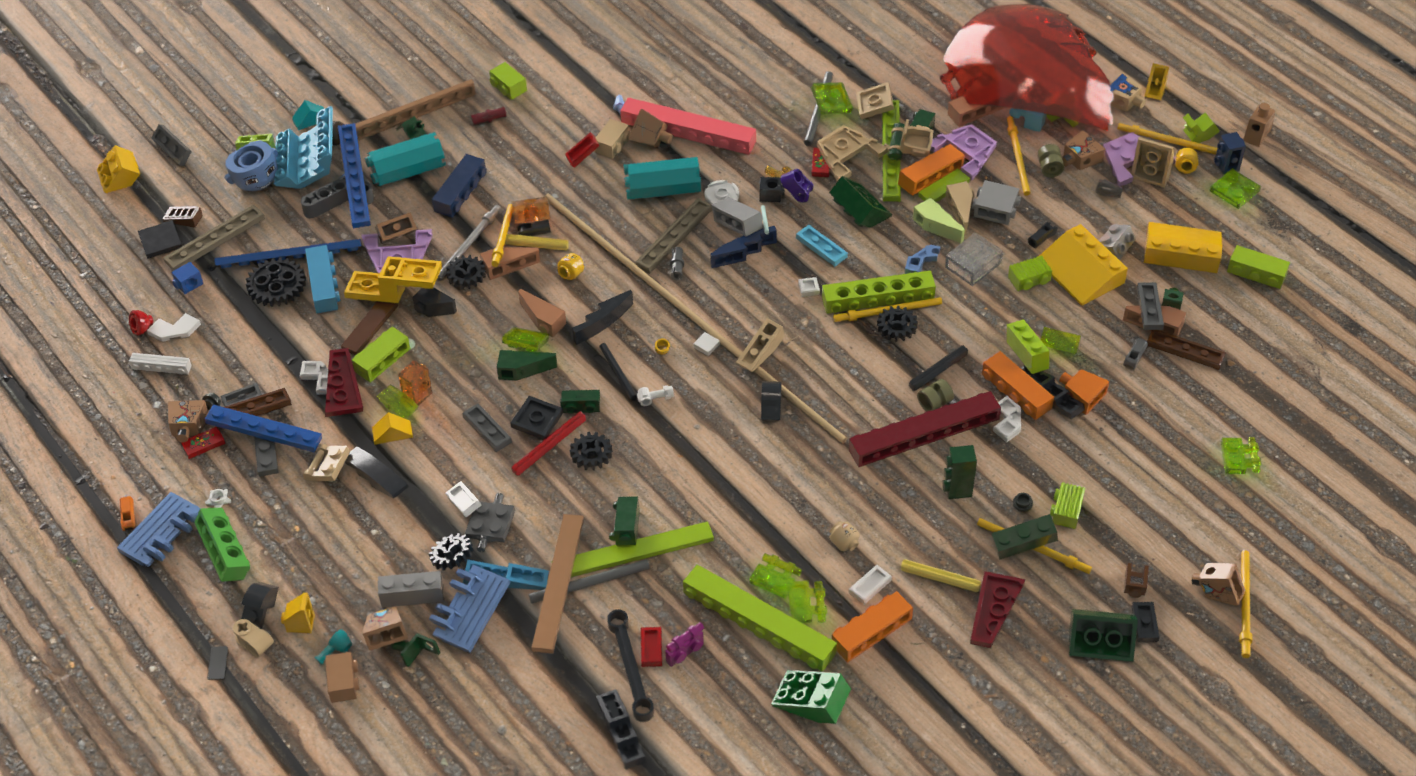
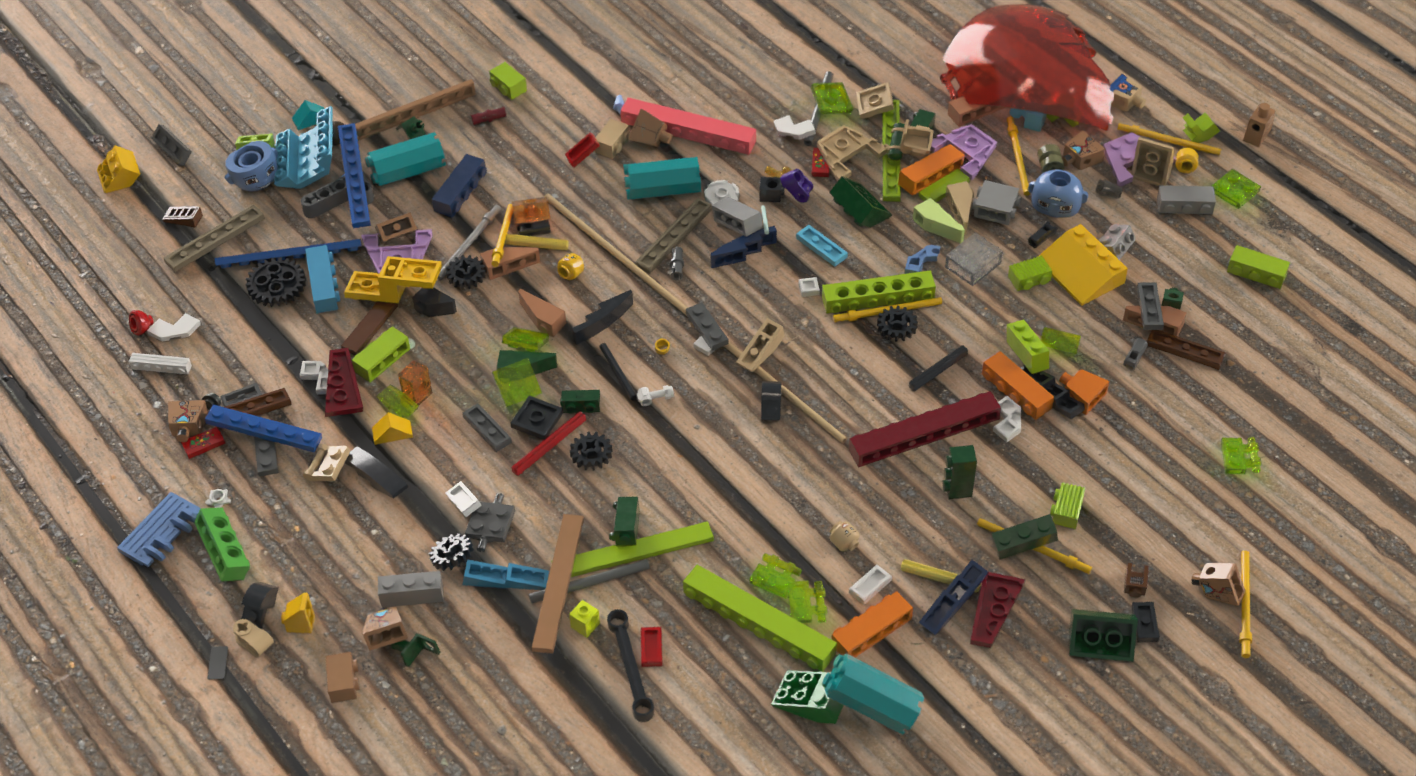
(127, 513): orange bar -> none
(159, 239): black tile -> none
(187, 278): blue brick -> none
(339, 641): teal bar -> none
(472, 611): medium blue hinge -> none
(516, 382): none -> clear neon green plate
(584, 618): none -> neon yellow brick
(621, 729): black slope -> none
(684, 644): magenta plate -> none
(707, 326): none -> dark grey plate
(799, 131): none -> white tile
(873, 693): none -> teal brick
(935, 395): olive wheel -> none
(953, 597): none -> dark blue slope
(1023, 502): pearl dark grey plate -> none
(1057, 193): none -> medium blue piece
(1157, 81): yellow slope -> none
(1183, 247): yellow slope -> none
(1186, 199): none -> light grey brick
(1230, 152): dark blue brick -> none

